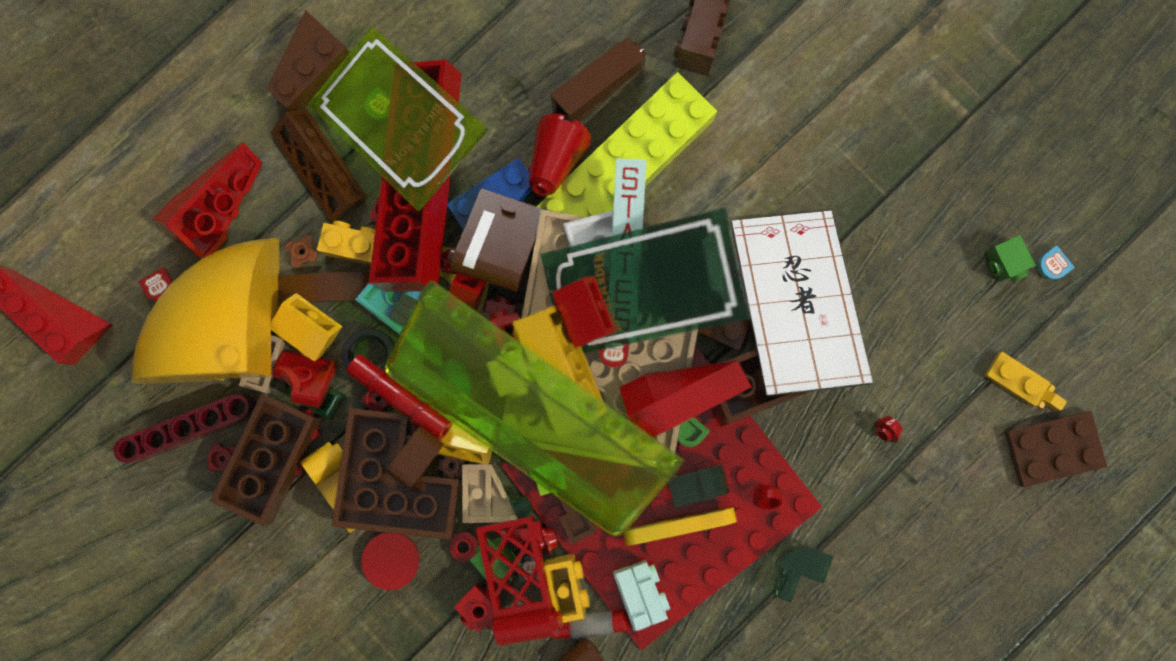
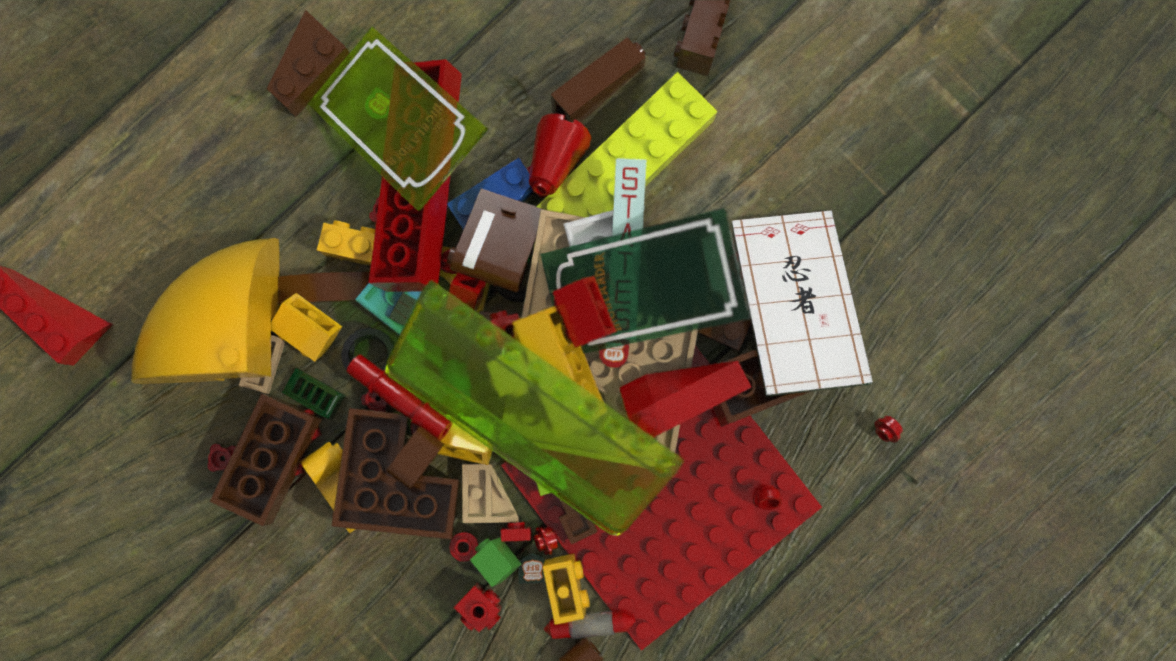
(156, 283): tile -> none
(172, 429): dark red beam -> none
(207, 206): red wedge -> none
(305, 377): red tile -> none
(309, 252): dark orange plate -> none
(320, 159): reddish brown fence -> none
(390, 561): red tile -> none
(446, 471): reddish brown plate -> none
(500, 304): red plate -> none
(521, 505): clear green plate -> none
(531, 619): red piece -> none
(641, 595): light aqua brick -> none
(679, 526): yellow beam -> none
(692, 433): bright green tile -> none
(699, 485): clear green brick -> none
(800, 561): clear green brick -> none
(1010, 259): bright green brick -> none
(1023, 383): yellow hinge -> none
(1054, 264): tile -> none
(1055, 449): reddish brown plate -> none

